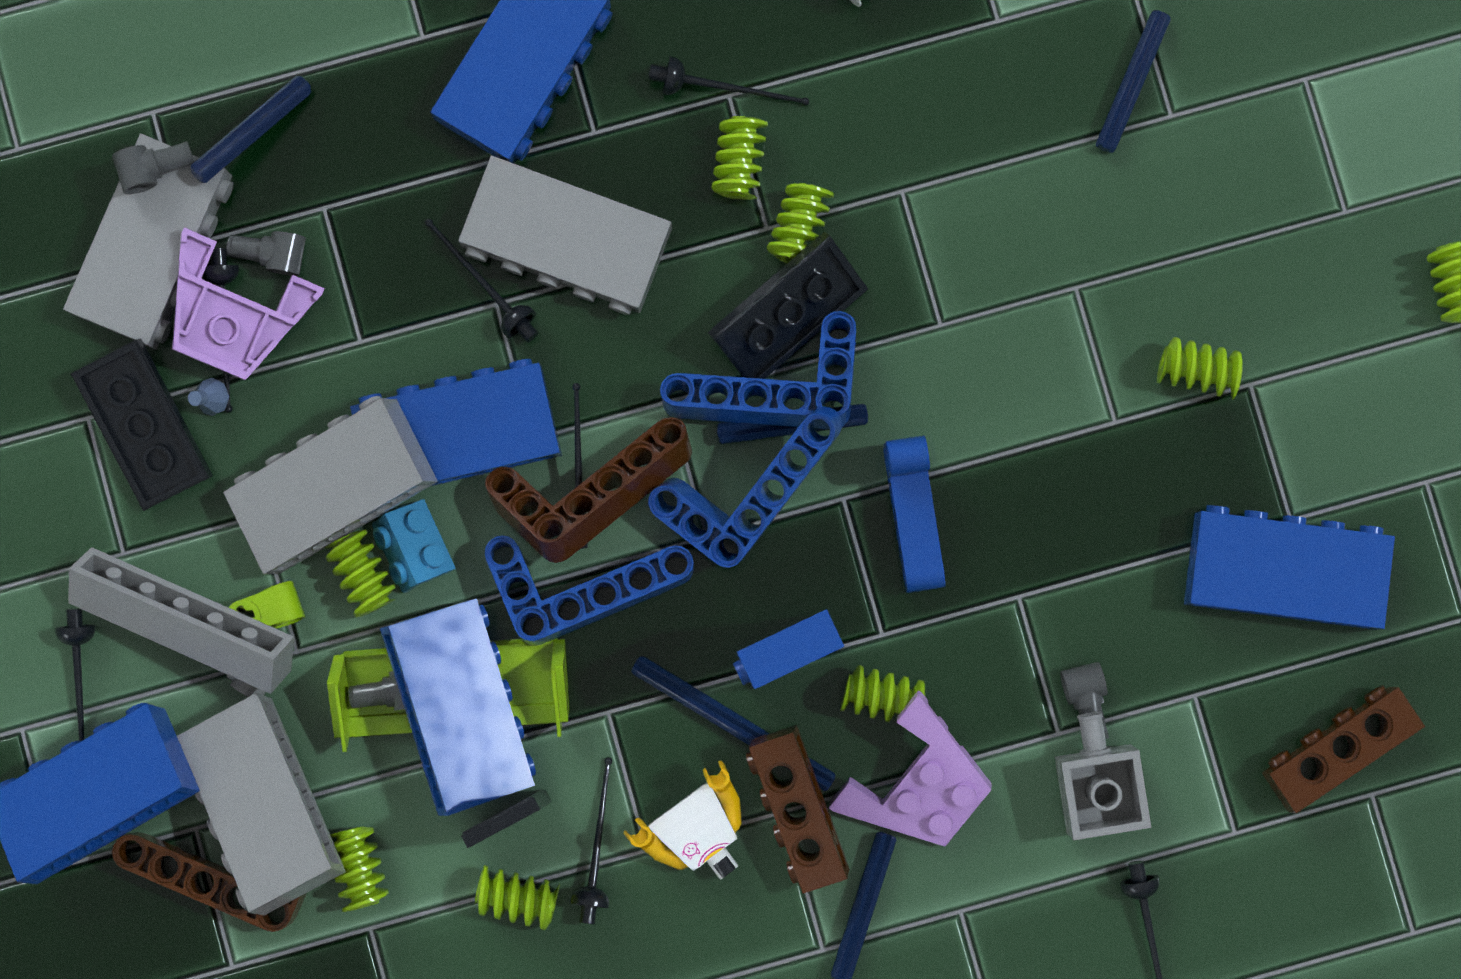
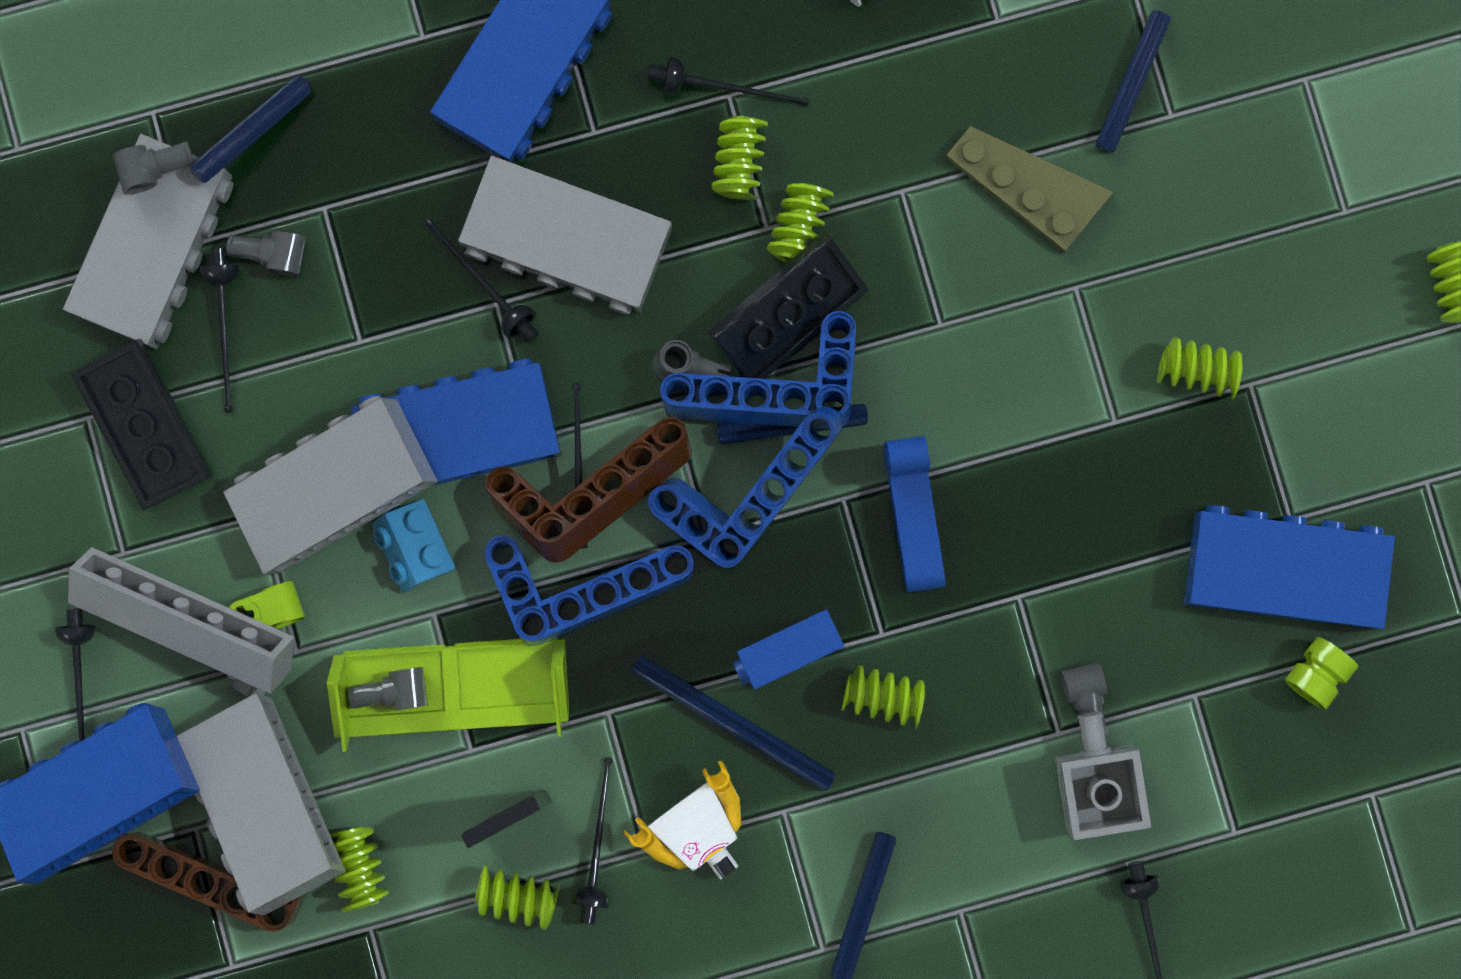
(209, 396): sand blue rock -> none
(224, 326): lavender wing -> none
(360, 573): lime piece -> none
(458, 707): brick -> none
(689, 362): none -> dark grey pin
(787, 749): reddish brown brick -> none
(932, 794): lavender wing -> none
(1034, 190): none -> olive wing
(1321, 673): none -> lime wheel
(1397, 724): reddish brown brick -> none

